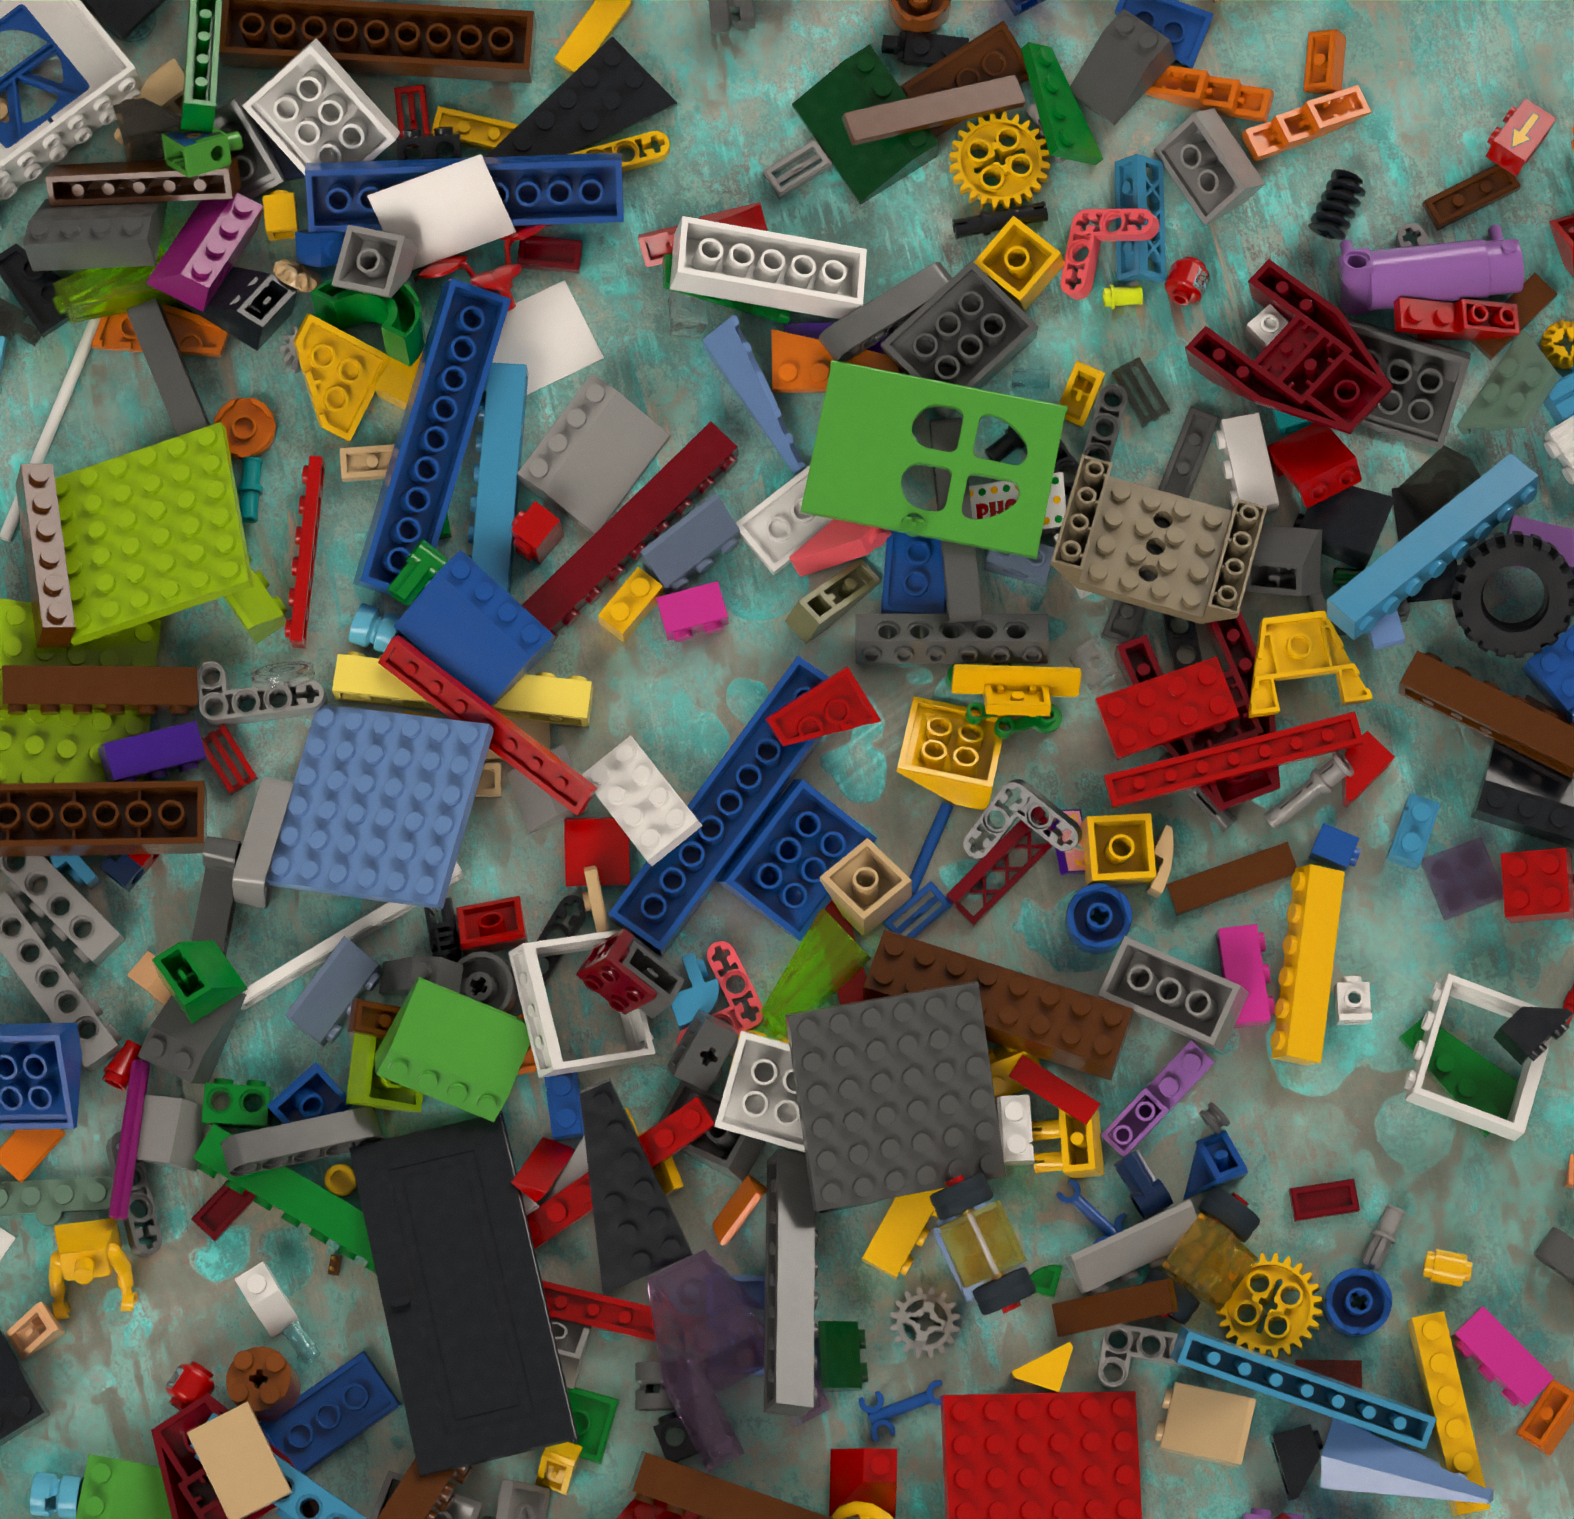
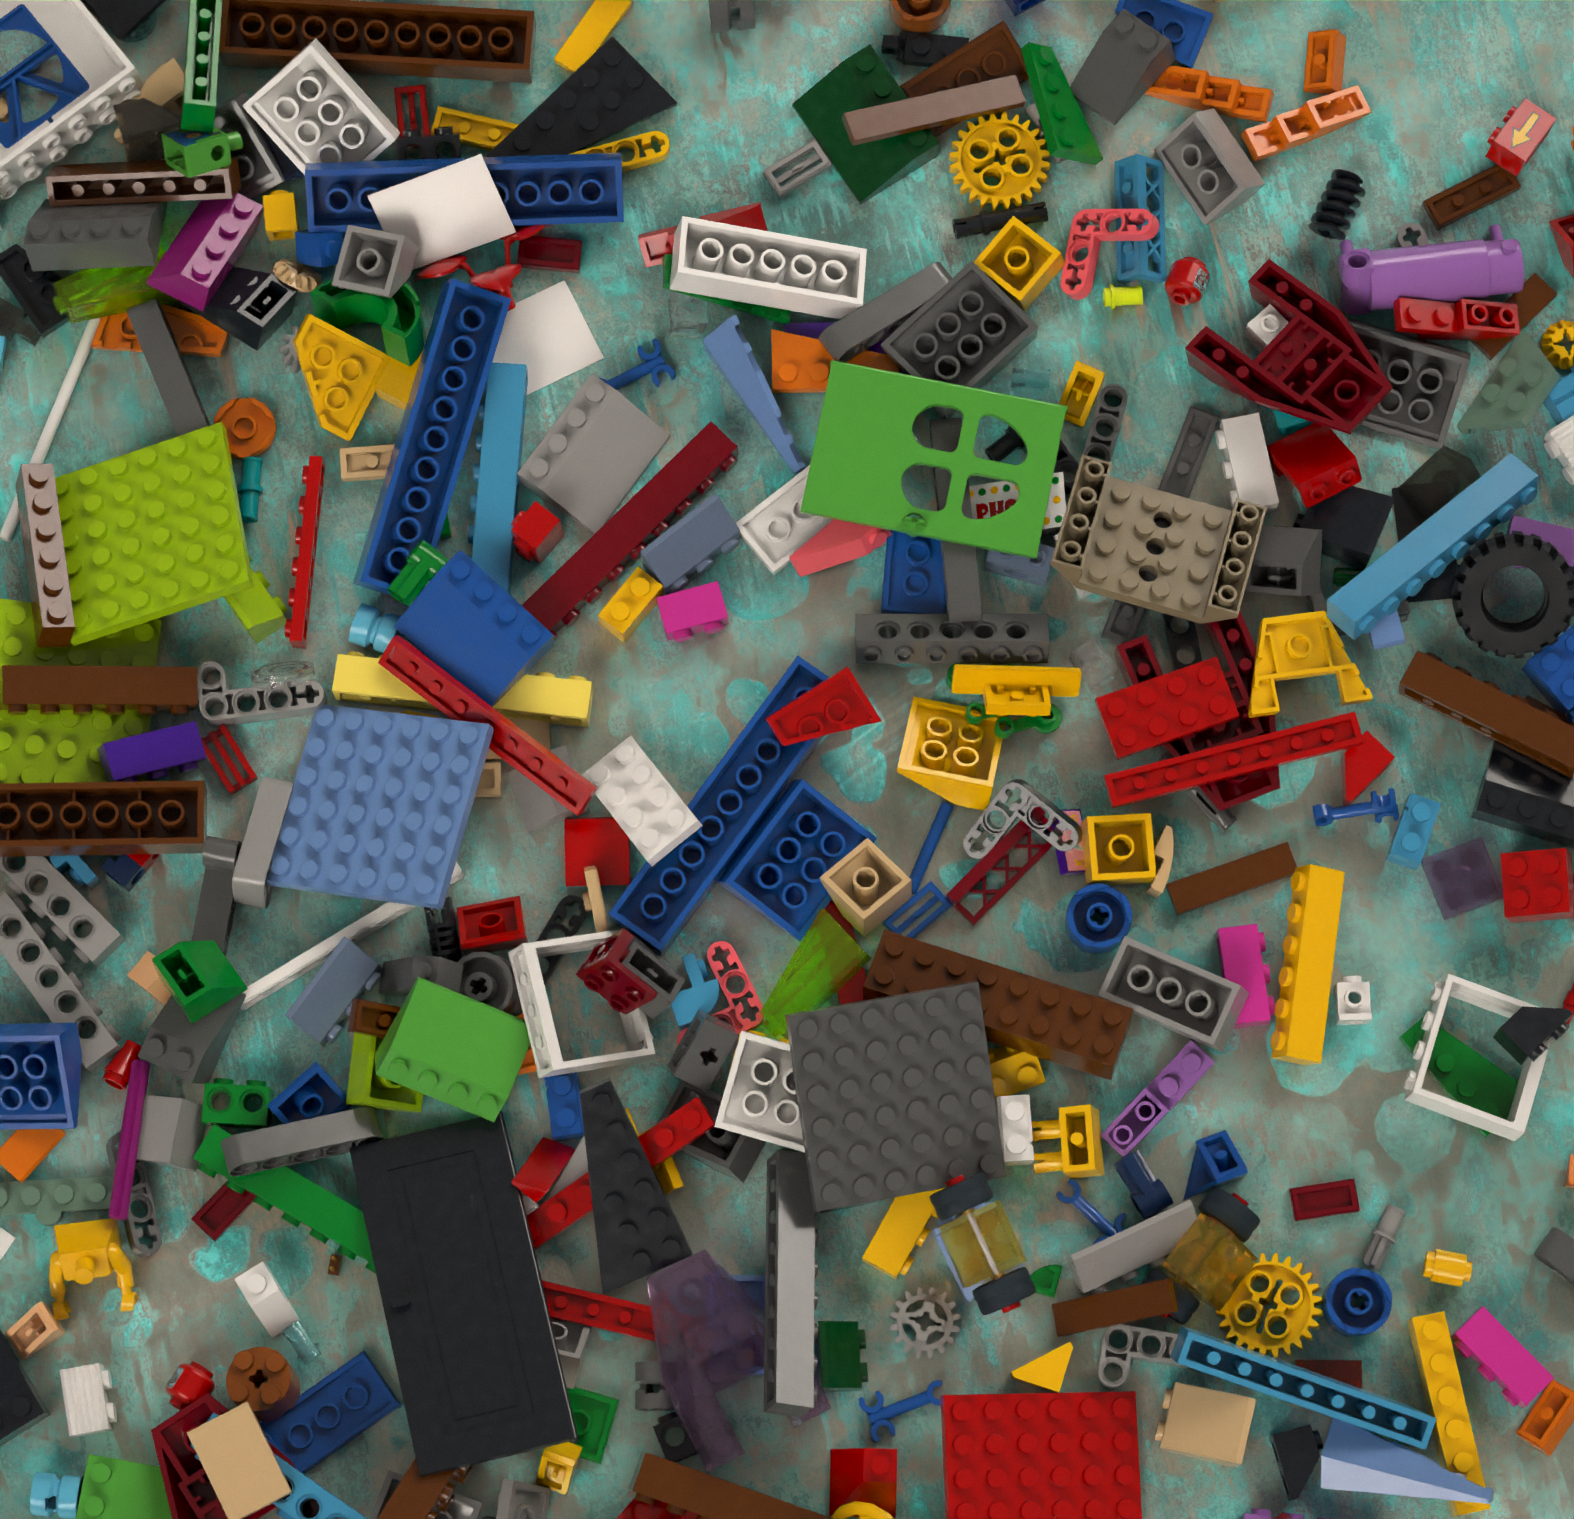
(87, 1399): none -> white brick
(340, 1180): yellow tile -> none
(653, 364): none -> blue bar
(738, 1209): orange slope -> none
(832, 600): olive slope -> none
(1054, 1090): red sticker -> none
(1152, 414): clear smoke tile -> none
(1214, 1118): dark grey bush -> none
(1320, 782): light grey pin -> none
(1335, 848): blue brick -> none
(1379, 806): none -> blue bar

